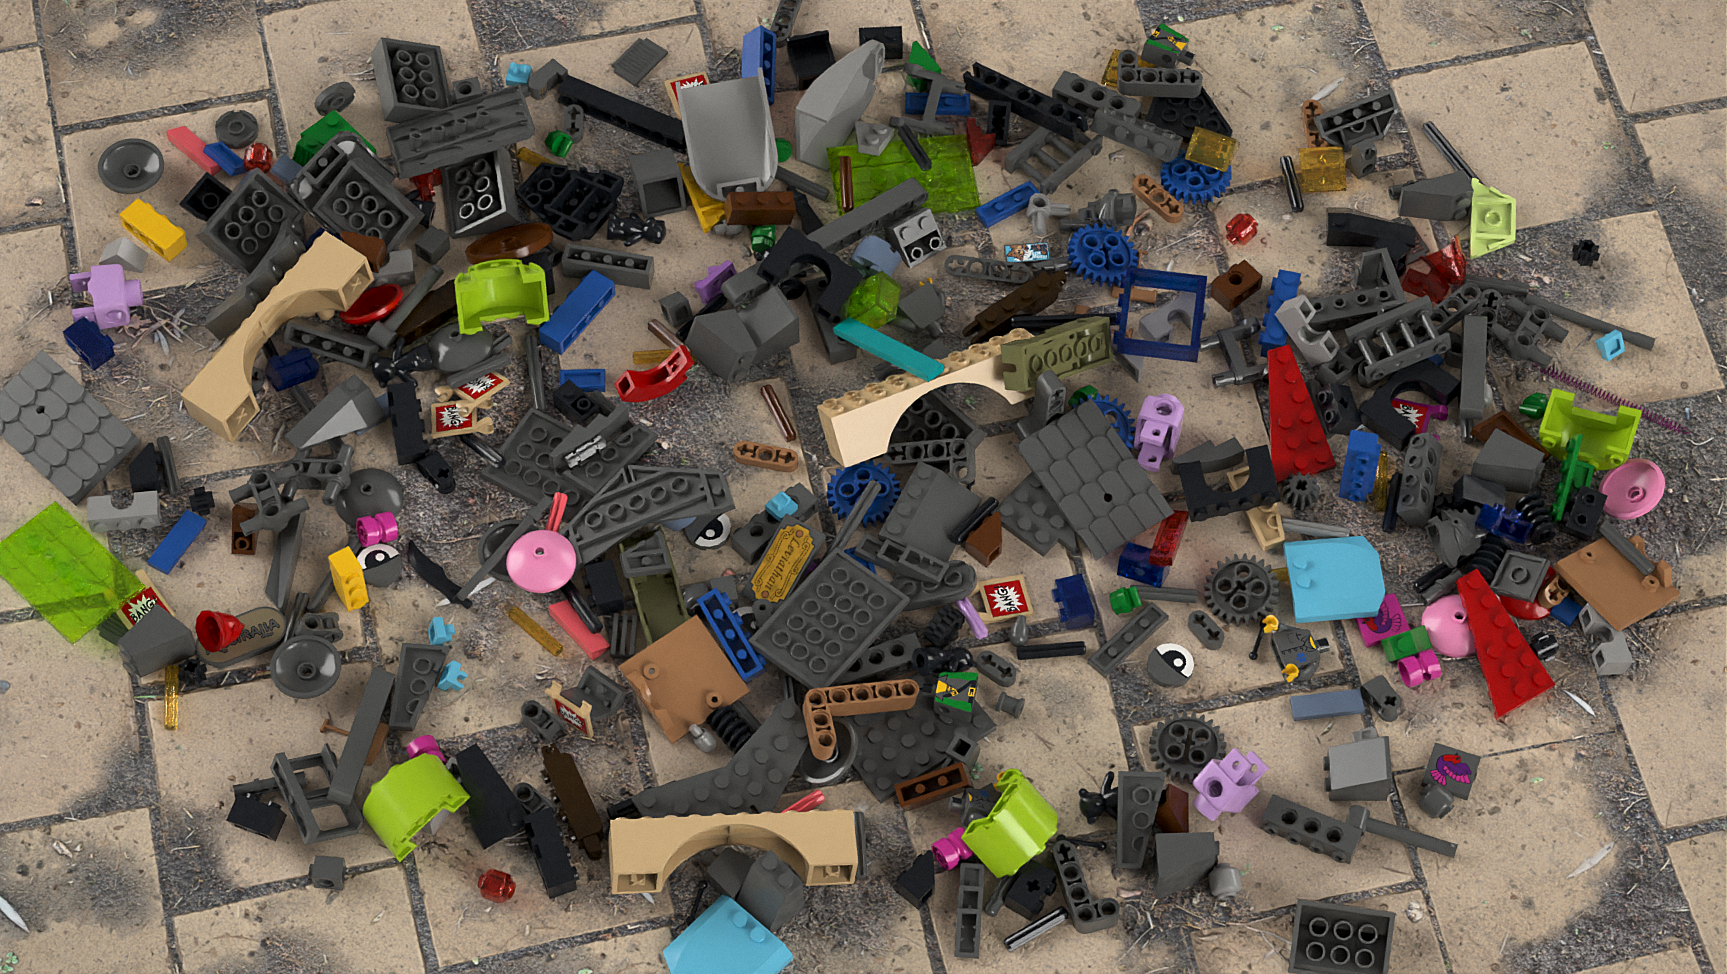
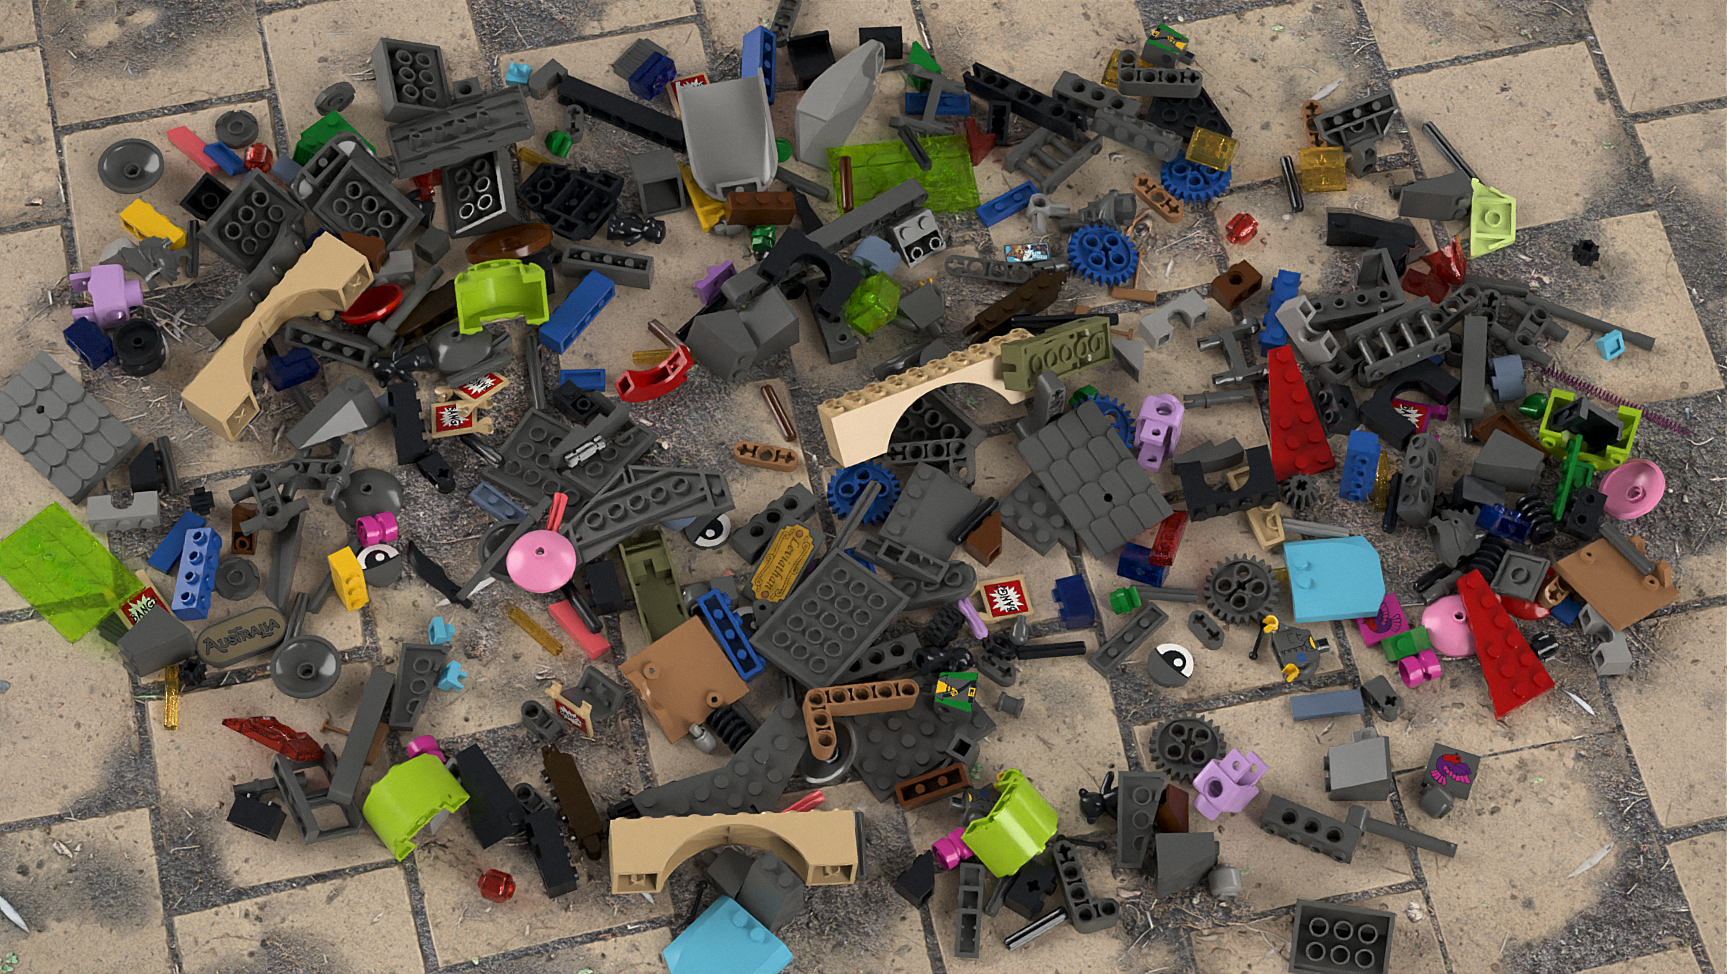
(139, 347): none -> black wheel
(155, 258): none -> dark grey helmet
(193, 245): none -> dark grey axle
(196, 574): none -> blue brick
(217, 629): red piece -> none
(236, 579): none -> dark grey tile
(277, 736): none -> clear red slope
(321, 625): dark grey piece -> none
(328, 872): dark grey brick -> none
(496, 503): none -> sand blue tile
(625, 619): dark grey tile -> none
(646, 558): dark grey wing -> none
(652, 76): none -> clear blue brick
(676, 309): dark grey brick -> none
(781, 505): medium azure tile -> none
(873, 137): light grey wing -> none
(888, 349): teal tile -> none
(999, 647): none -> black gear
(1168, 281): clear blue window -> none
(1209, 399): none -> dark grey pin
(1506, 378): none -> sand blue brick
(1589, 420): none -> black panel

